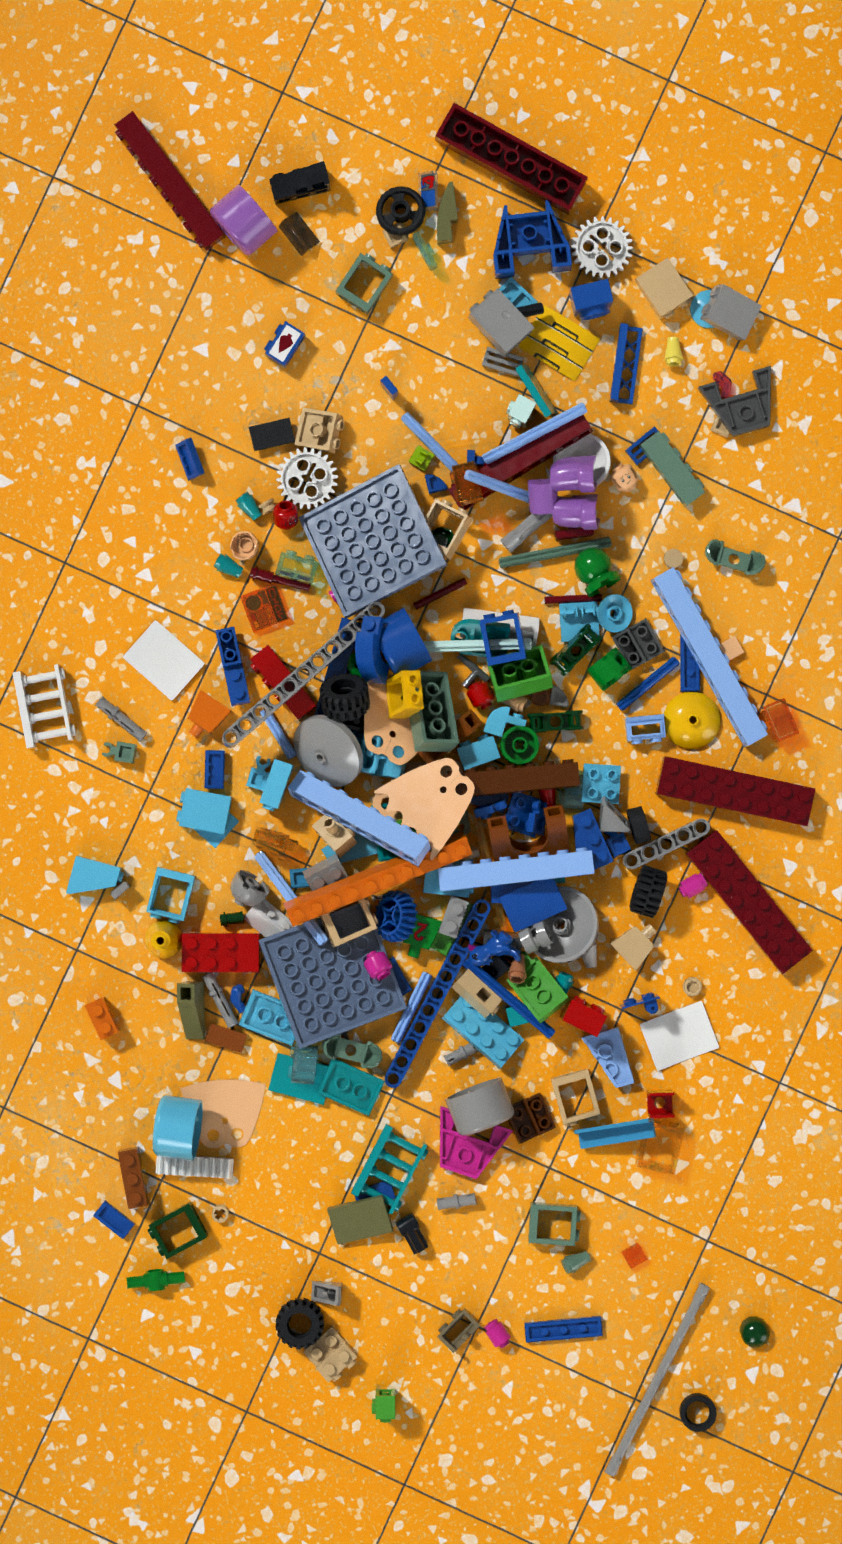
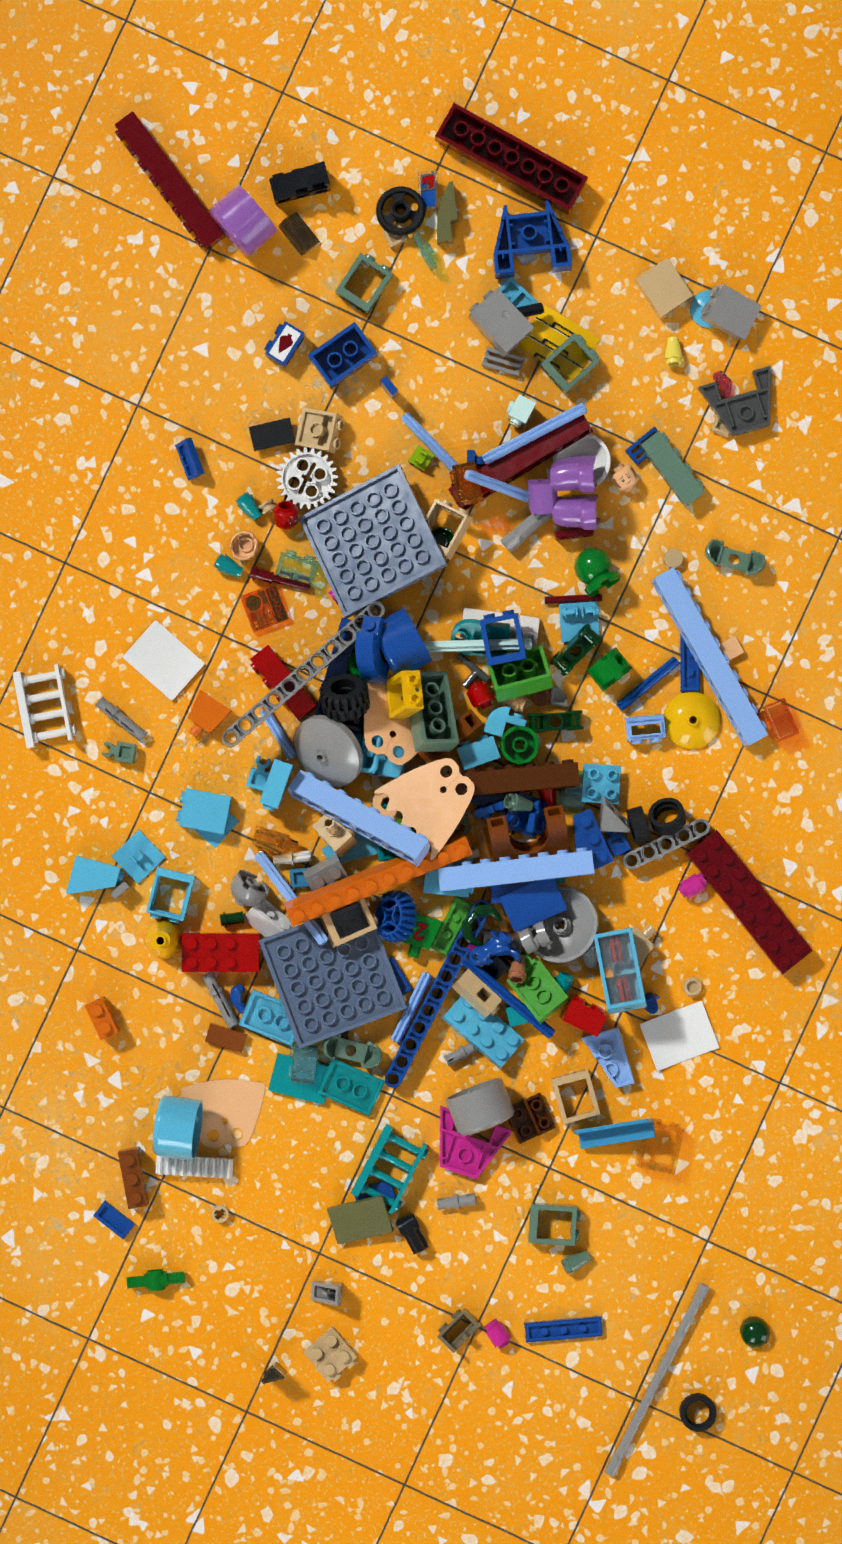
(138, 856): none -> medium azure piece
(191, 1008): olive slope -> none
(195, 1221): dark green window -> none
(214, 769): blue plate -> none
(233, 666): blue slope -> none
(274, 1373): none -> clear smoke slope
(291, 857): none -> white axle
(294, 1339): black tyre -> none
(342, 355): none -> blue brick
(377, 965): dark pink head -> none
(384, 1405): bright green brick -> none
(435, 484): blue tile -> none
(440, 593): dark red bar -> none
(453, 917): light grey brick -> none
(466, 927): none -> dark green piece
(516, 802): none -> sand green cone
(536, 391): teal tile -> none
(553, 373): none -> sand green window
(554, 552): sand green axle -> none
(591, 299): blue piece -> none
(614, 236): white gear -> none
(618, 366): blue fence -> none
(620, 970): none -> clear brick
(622, 613): medium azure dish -> none
(634, 1255): clear orange tile -> none
(638, 643): dark grey slope -> none
(648, 891): black tyre -> none
(664, 1112): red piece -> none
(670, 827): none -> black tyre
(735, 791): dark red brick -> none

